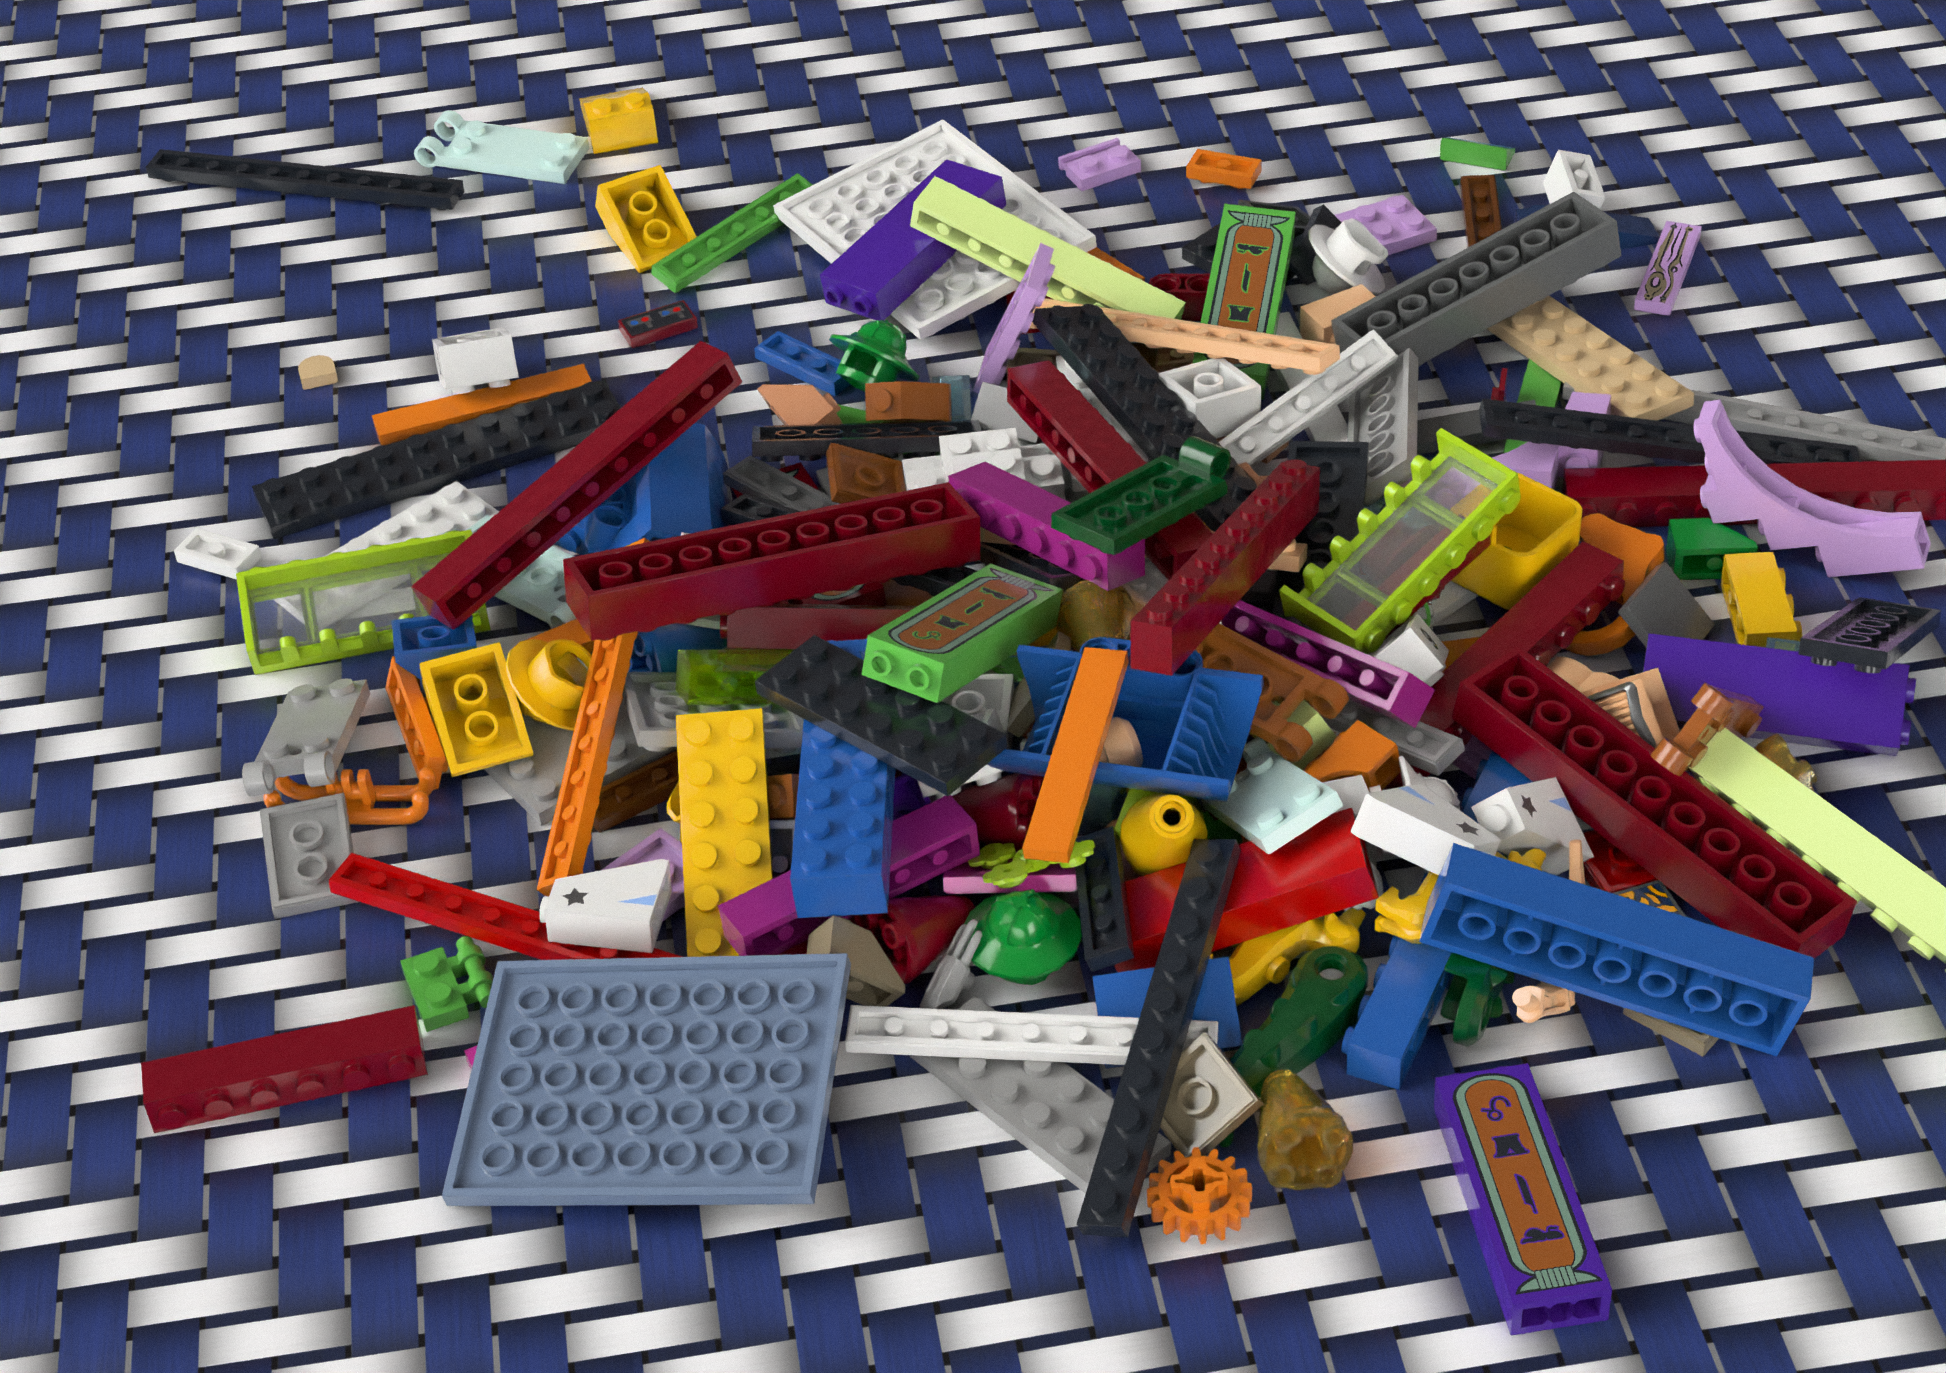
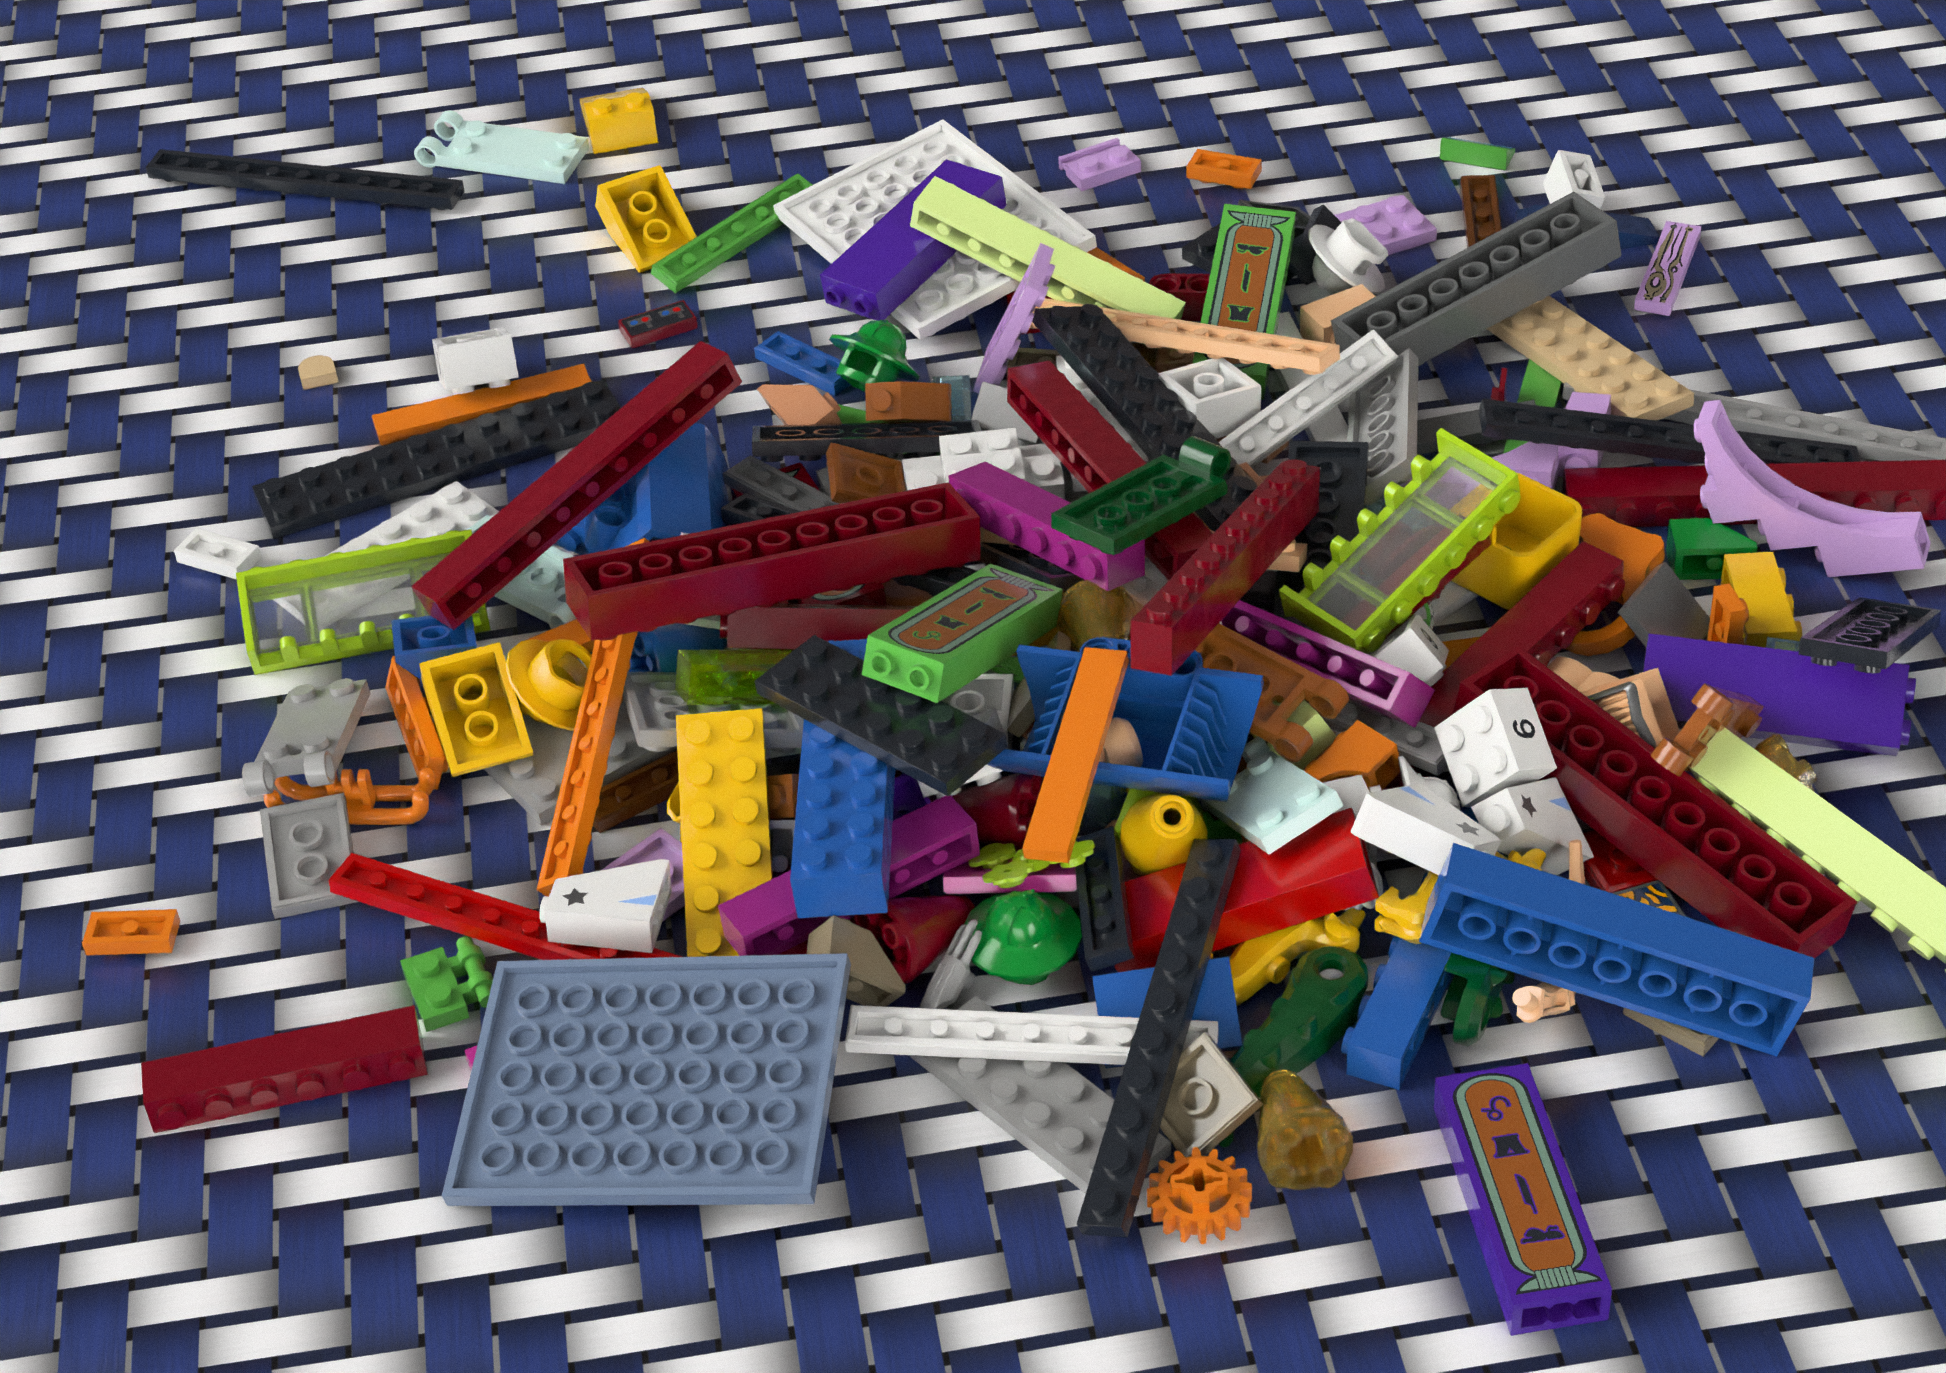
(131, 932): none -> orange plate
(1494, 744): none -> white brick
(1727, 616): none -> orange plate

